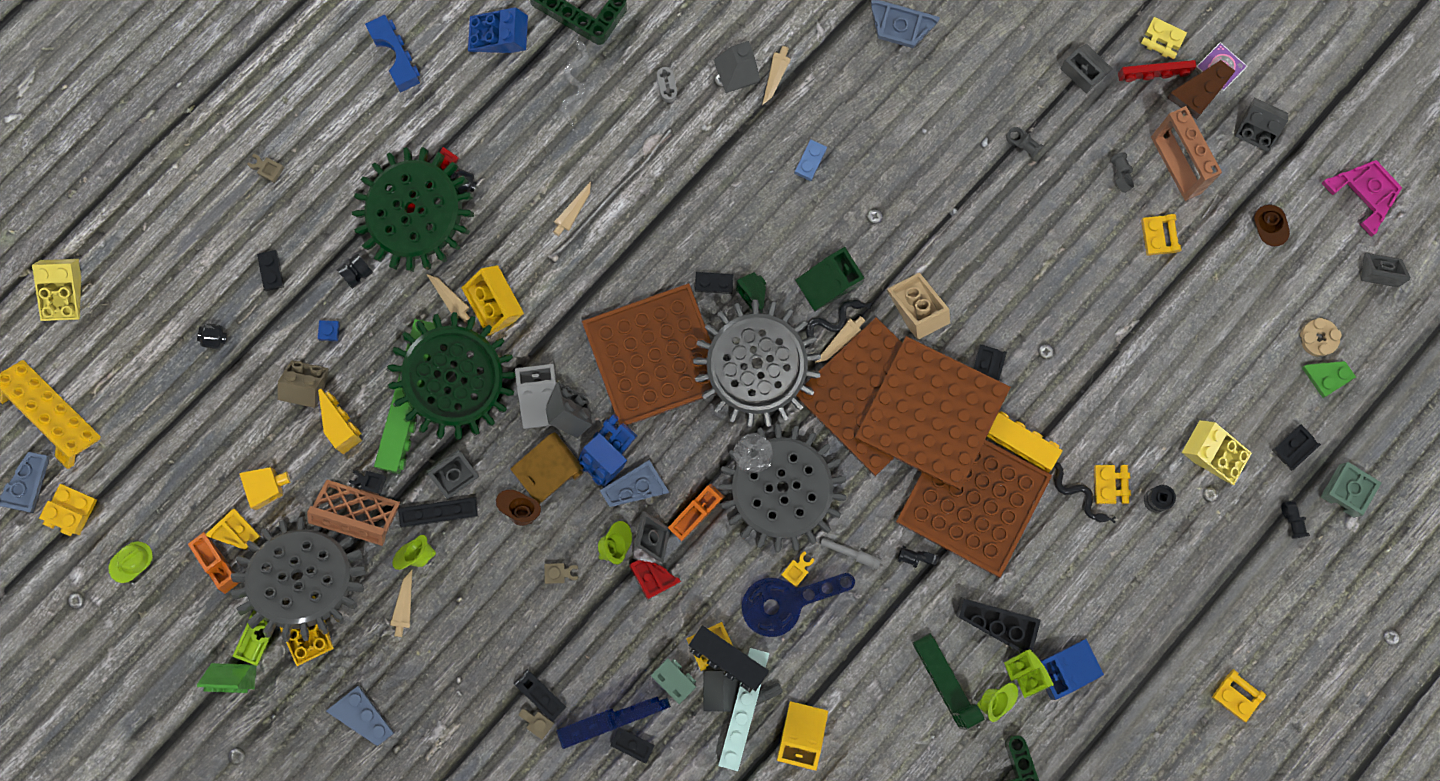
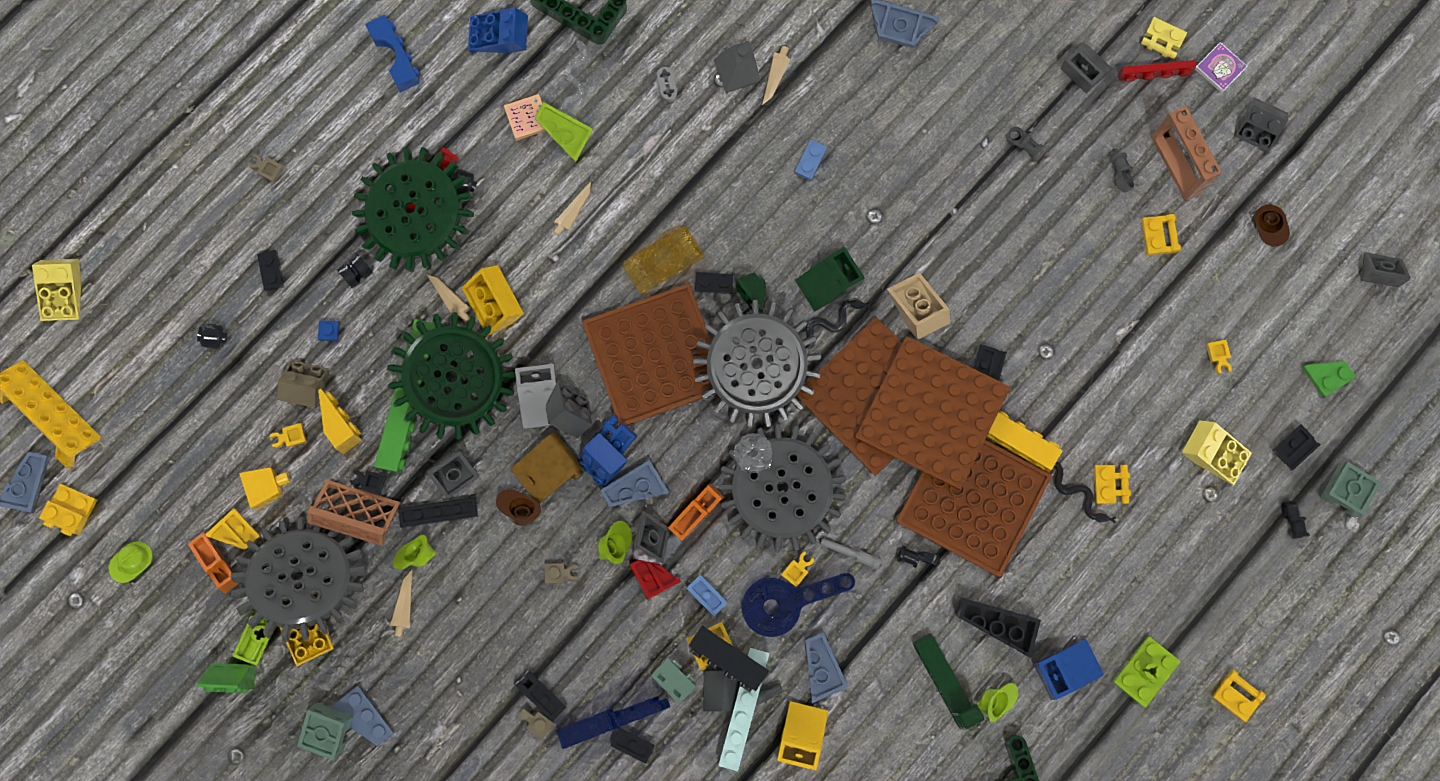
(292, 436): none -> yellow plate
(324, 731): none -> sand green piece
(522, 117): none -> light nougat tile
(565, 130): none -> lime wing
(663, 260): none -> clear yellow slope
(706, 595): none -> medium blue plate
(823, 669): none -> sand blue wing
(846, 334): tan bar -> none
(1029, 673): lime slope -> none
(1146, 672): none -> lime plate
(1159, 498): black wheel -> none
(1202, 88): reddish brown wedge -> none
(1219, 353): none -> yellow plate
(1328, 330): tan plate -> none
(1373, 186): dark pink wing -> none

